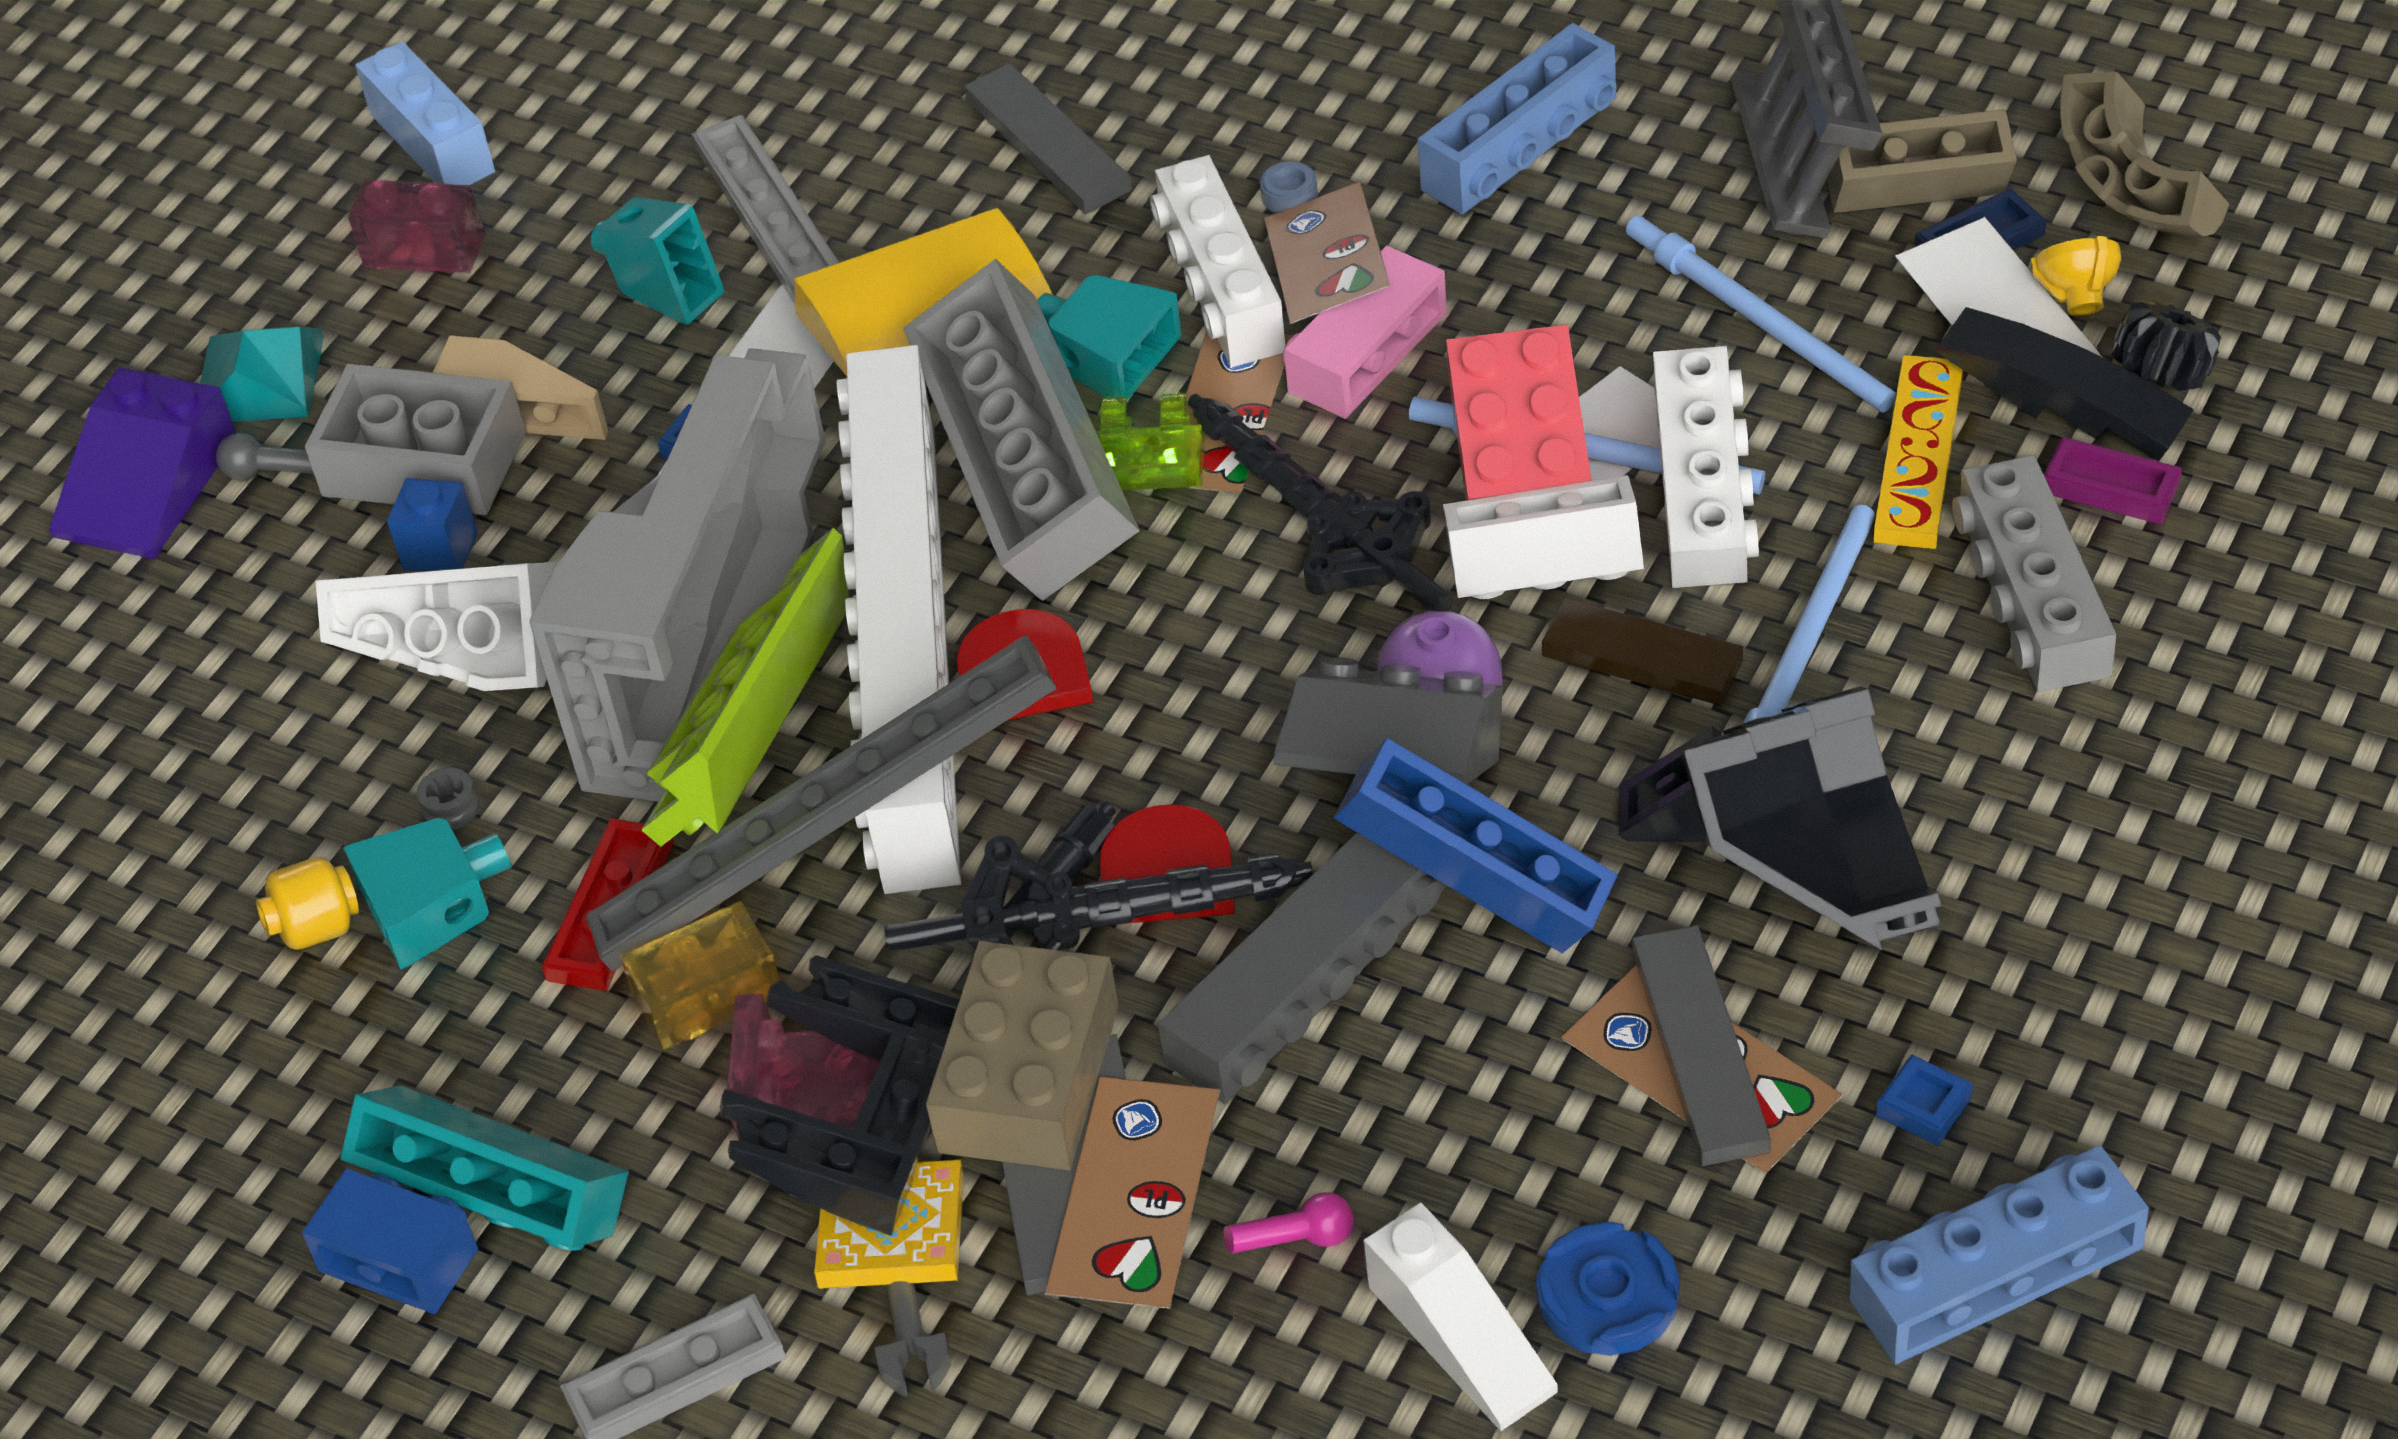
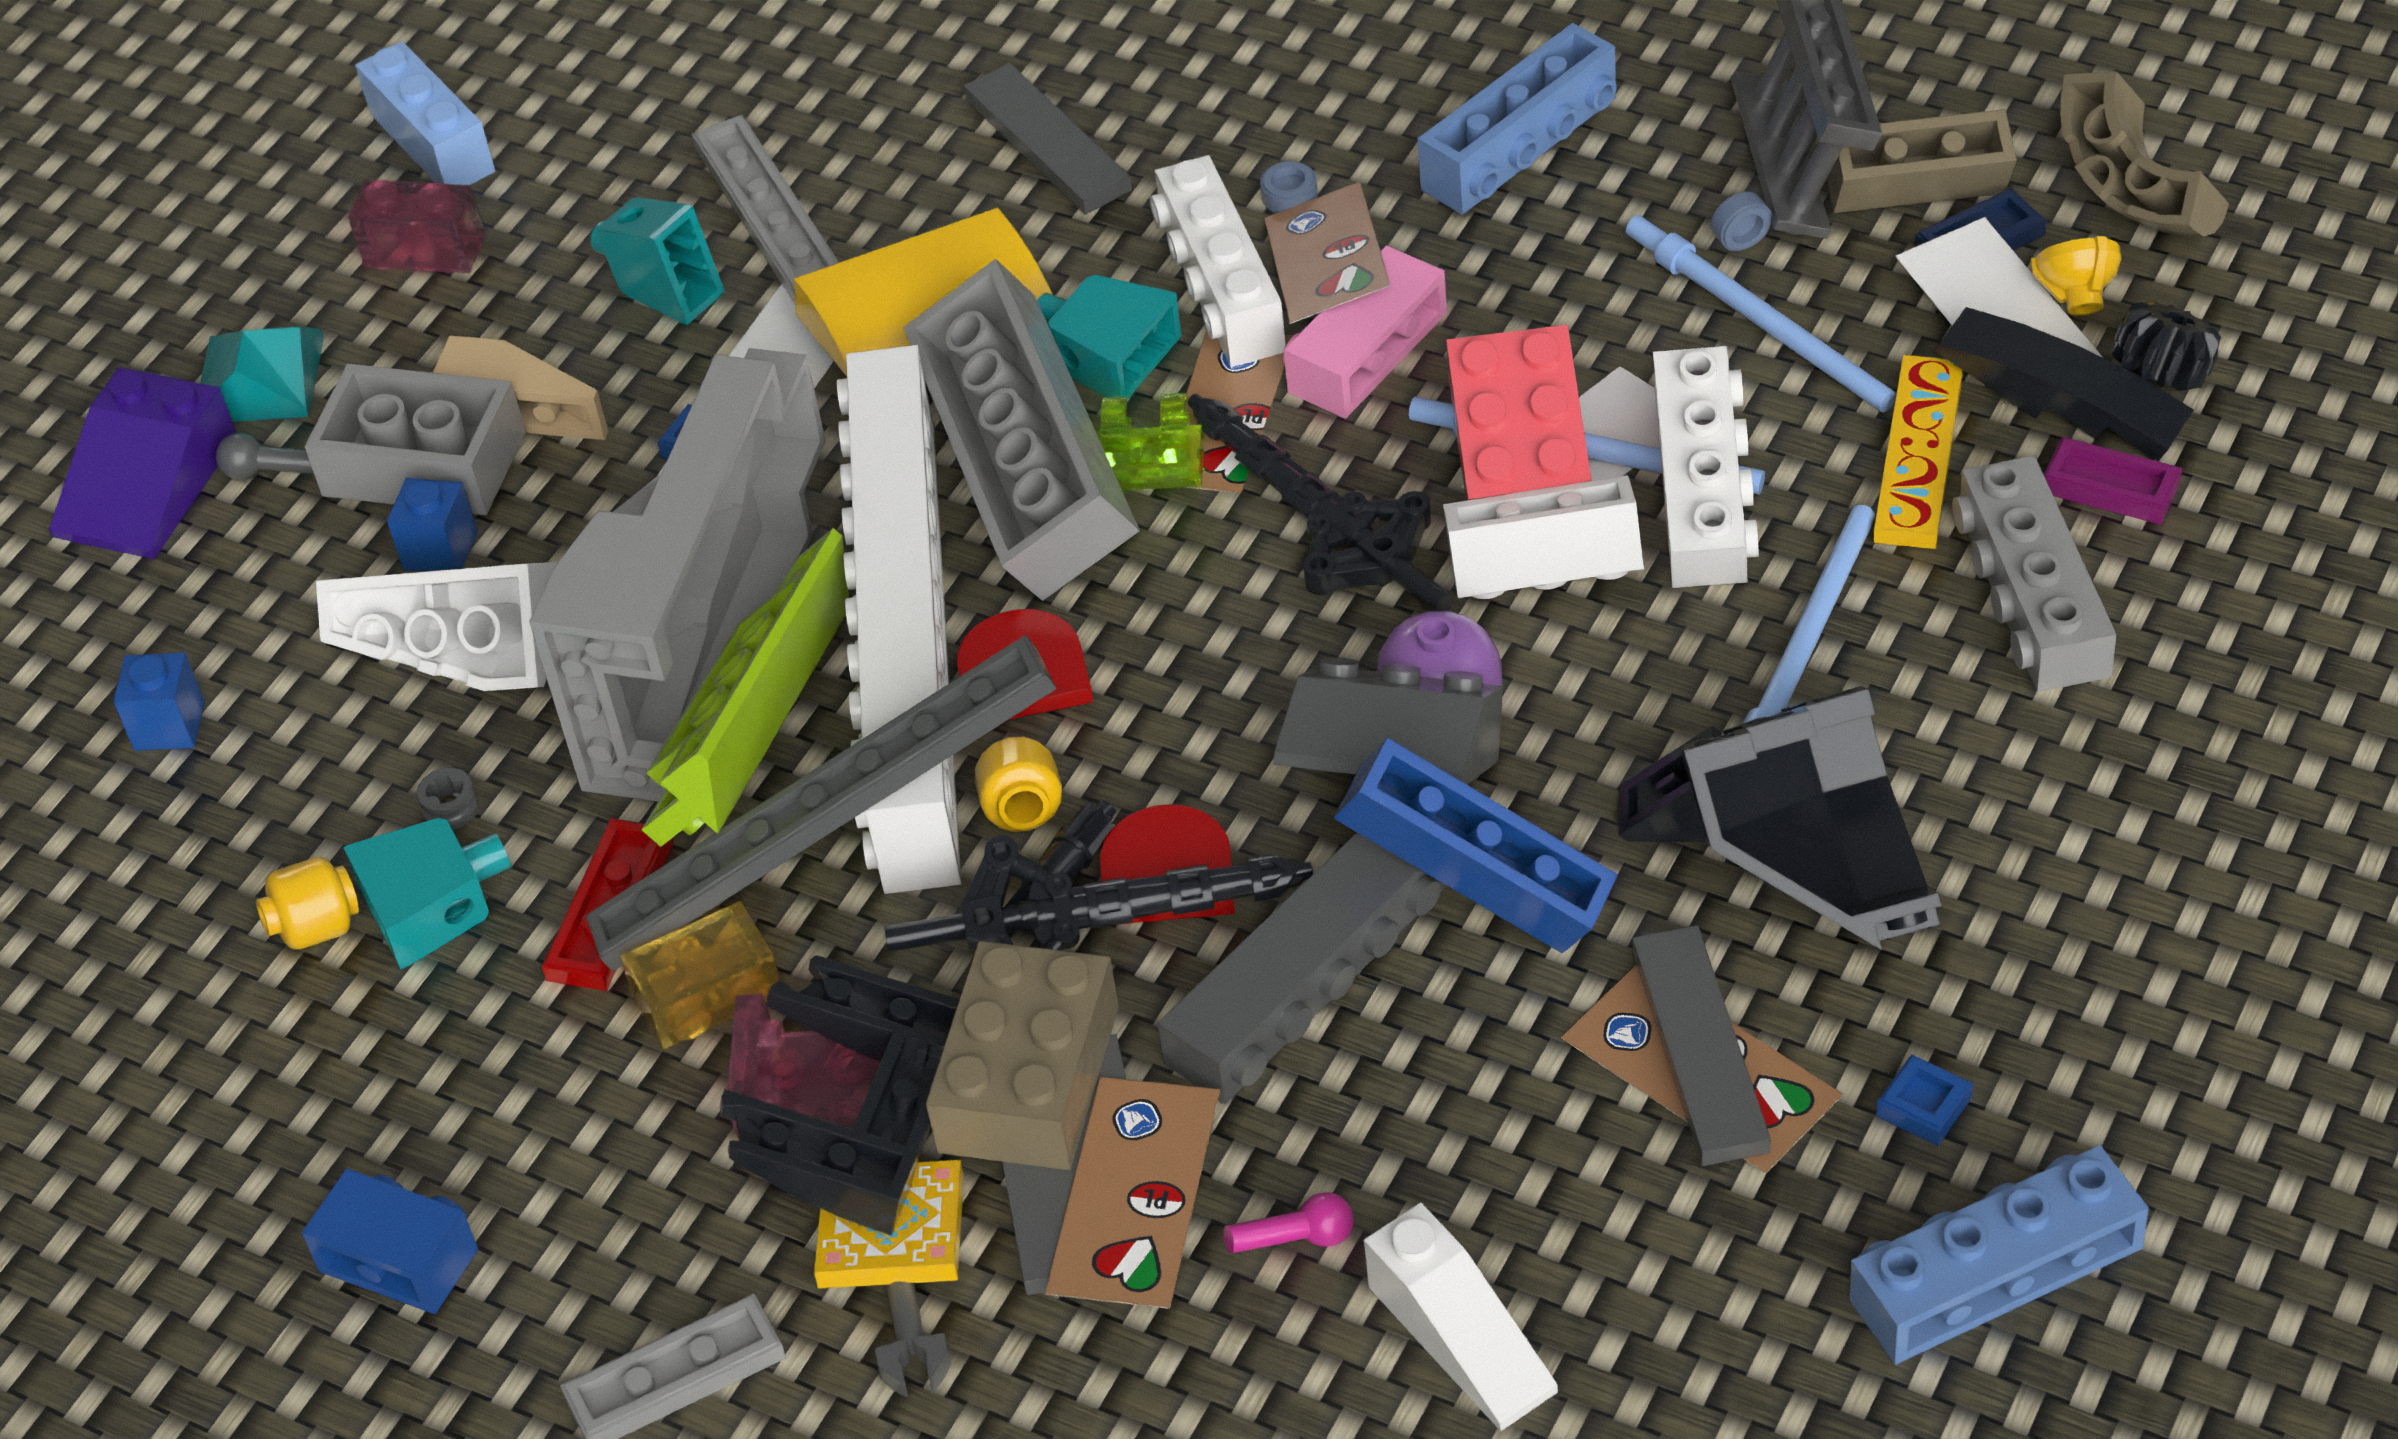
(159, 701): none -> blue brick
(485, 1166): teal brick -> none
(1018, 784): none -> yellow head
(1607, 1289): blue tile -> none
(1642, 651): dark brown tile -> none
(1741, 221): none -> sand blue tile

